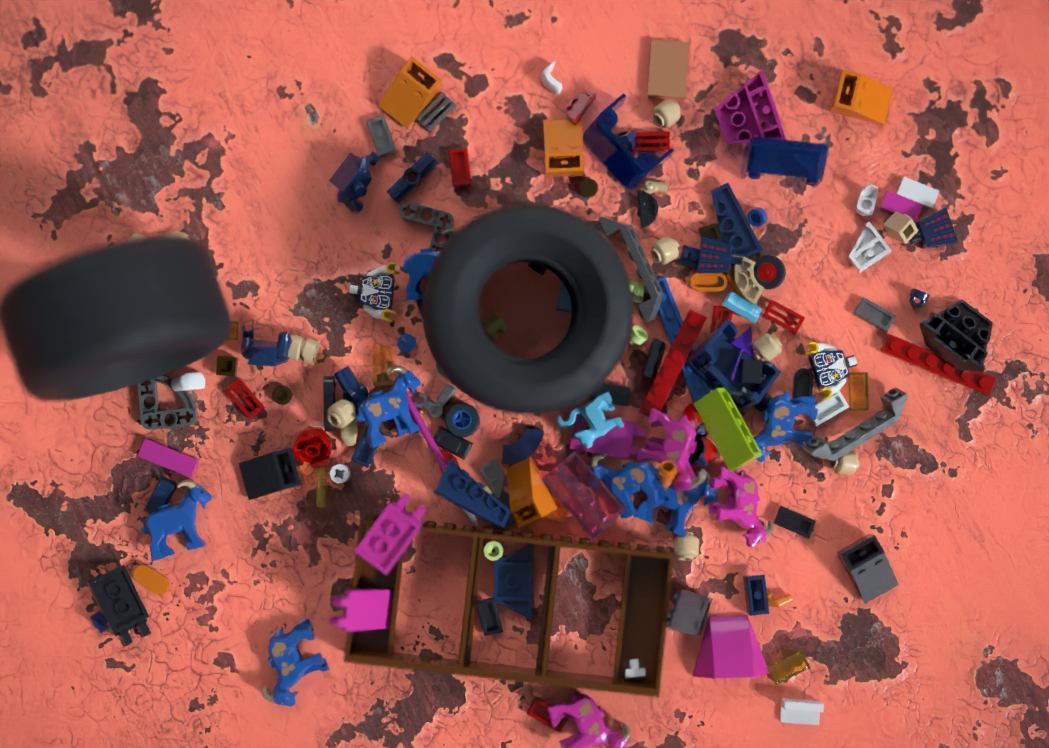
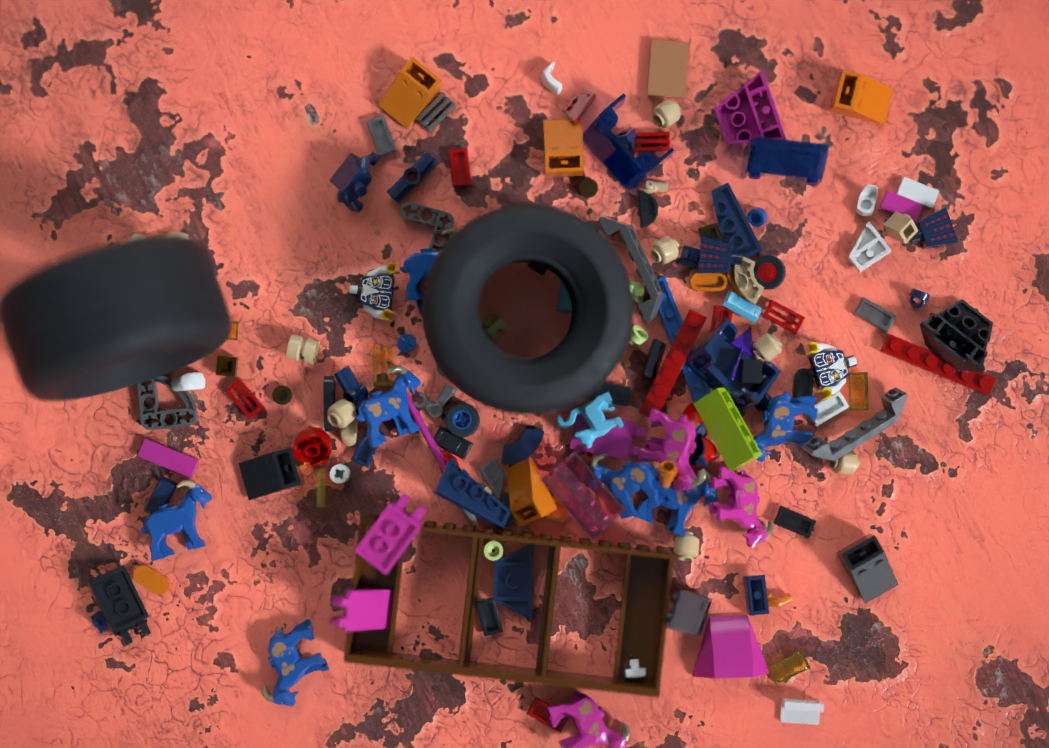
(265, 352): dark blue torso -> none

